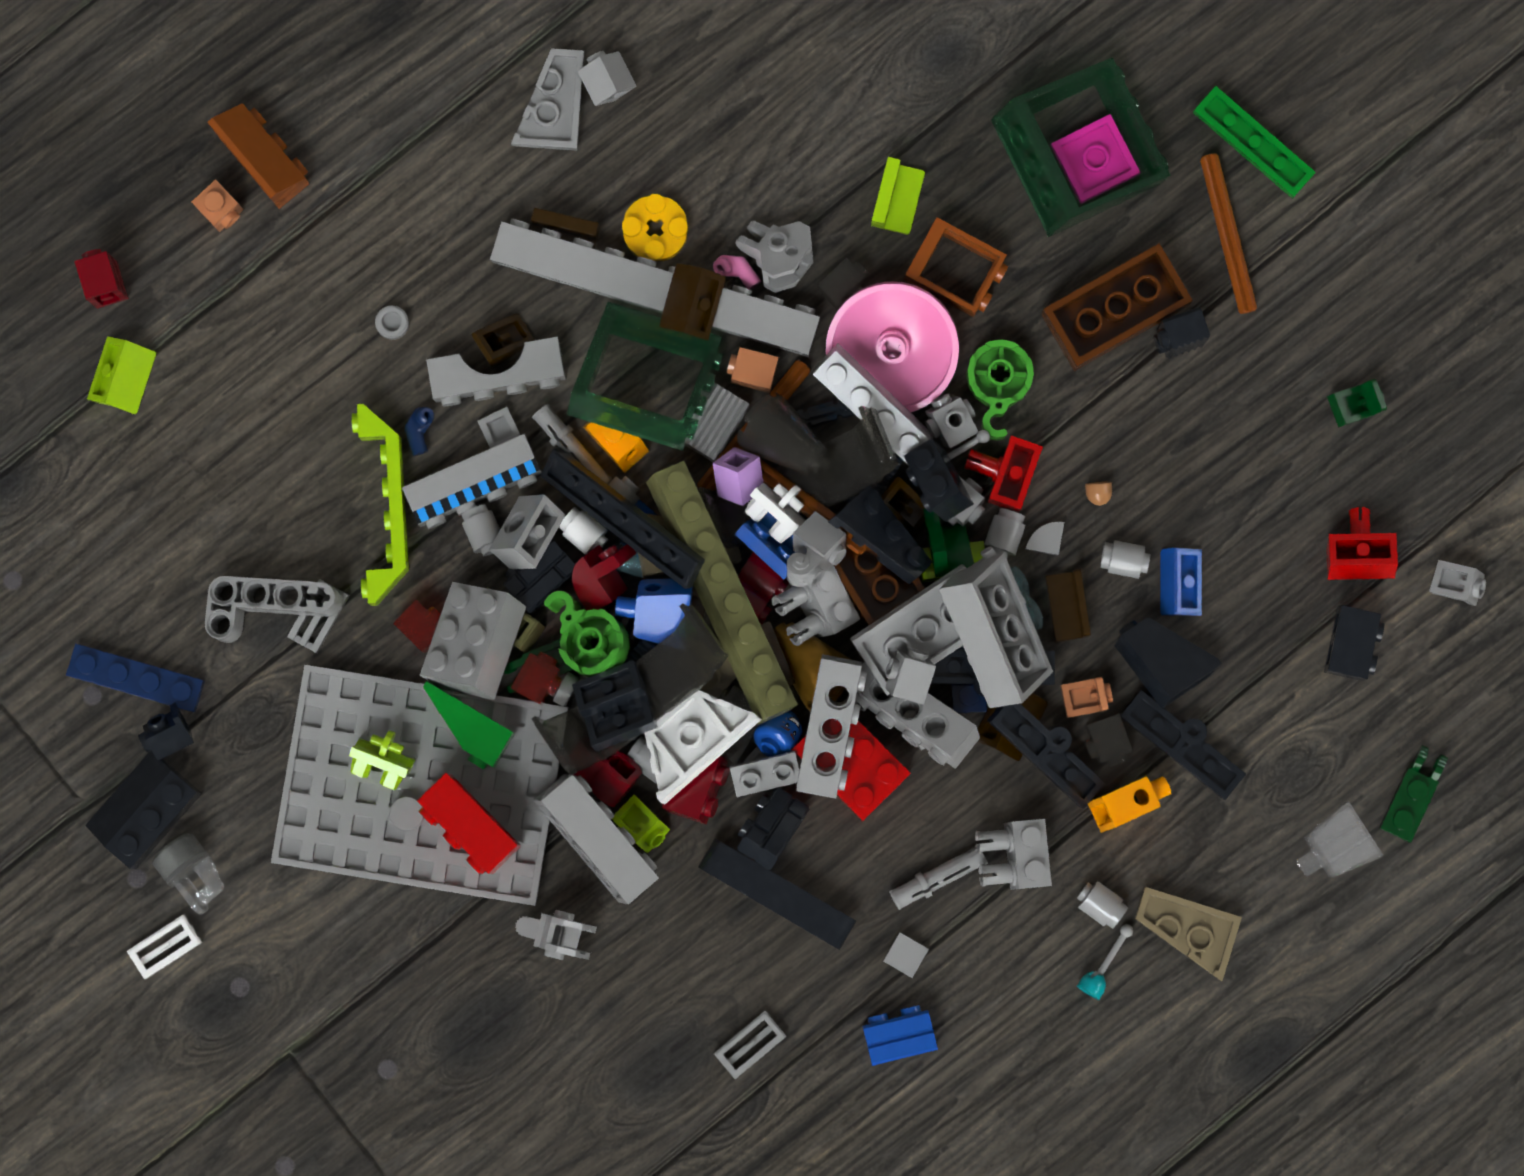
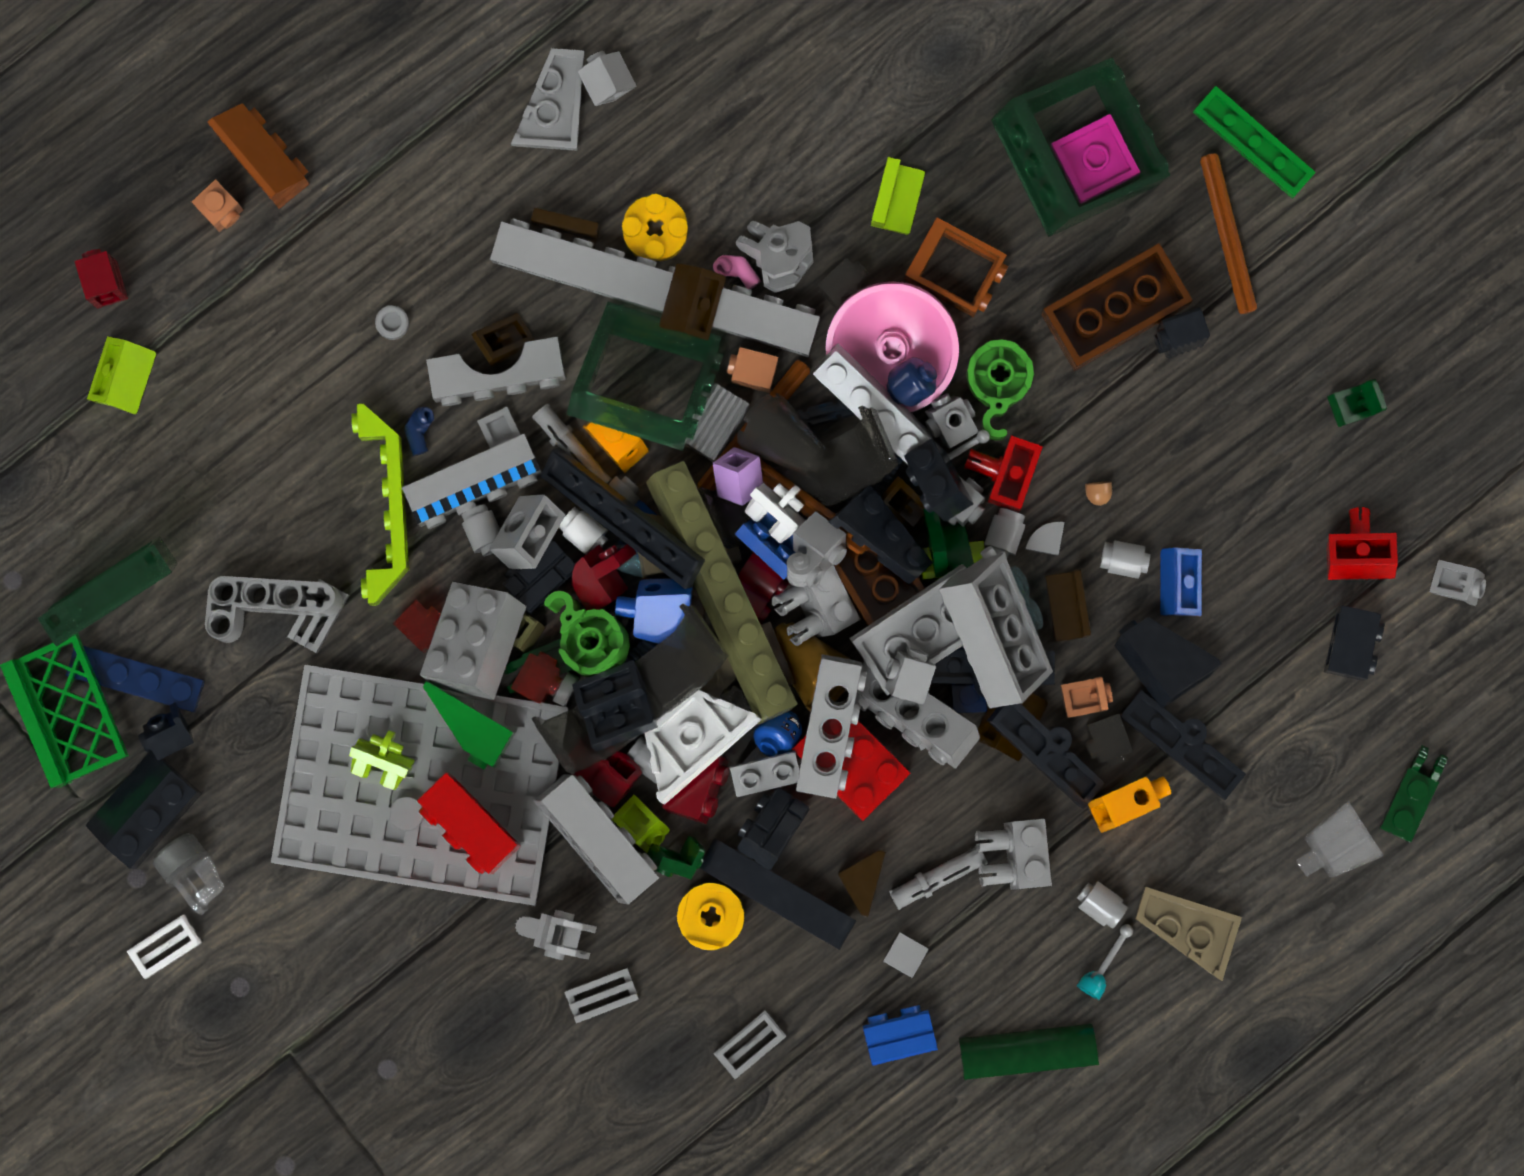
(42, 729): none -> green fence
(107, 591): none -> clear green window
(575, 1005): none -> light grey tile
(679, 863): none -> dark green bracket
(720, 932): none -> yellow plate
(862, 880): none -> dark brown slope
(911, 382): none -> dark blue head
(1028, 1051): none -> dark green brick

